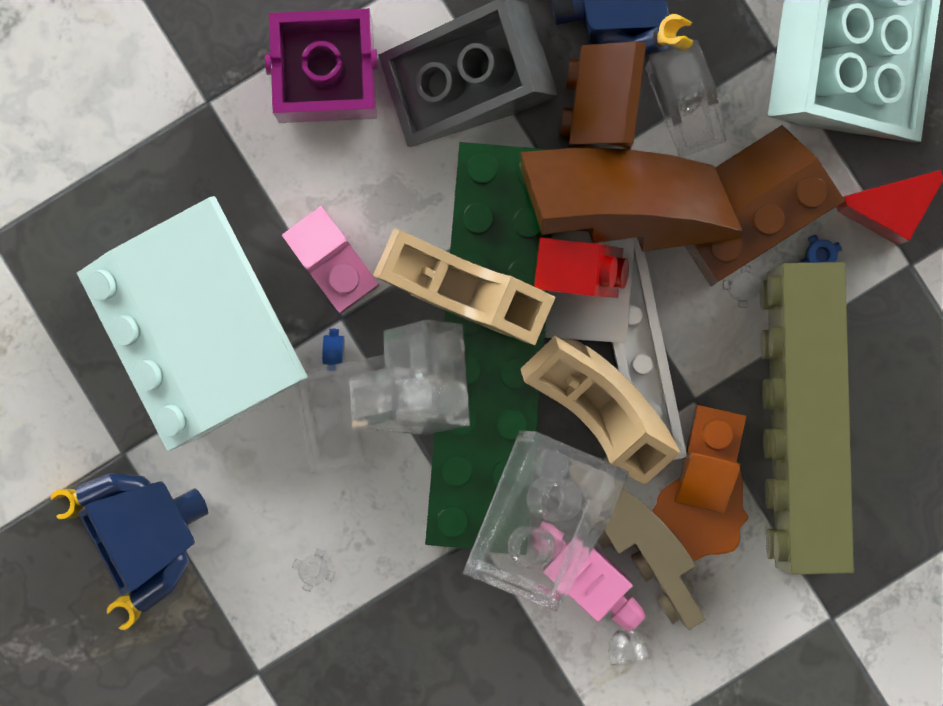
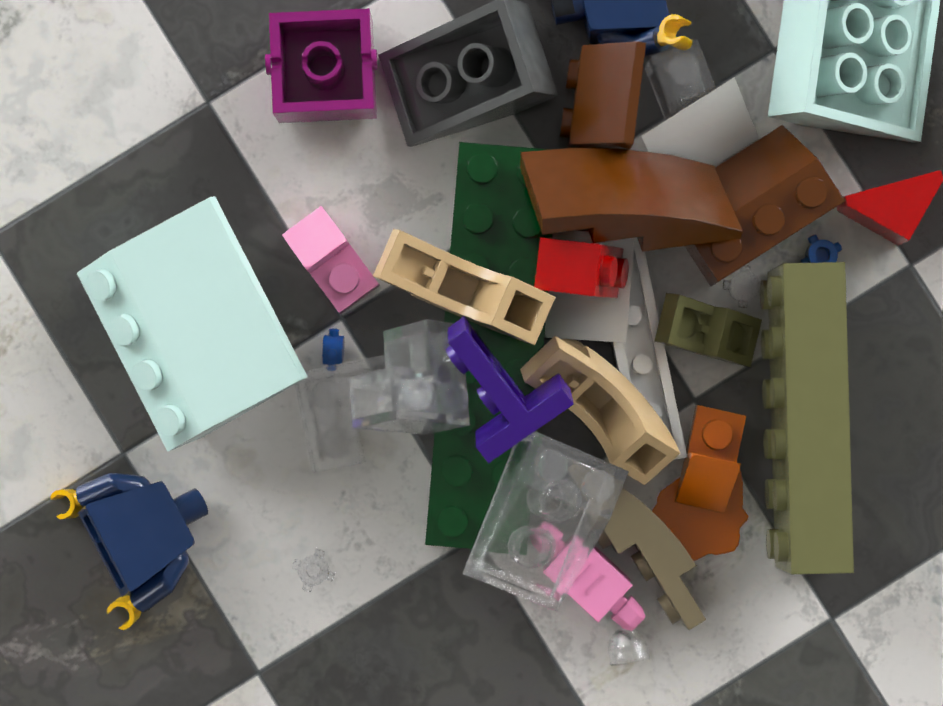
(498, 392): none -> dark purple bracket
(706, 129): none -> white sticker
(708, 330): none -> olive slope

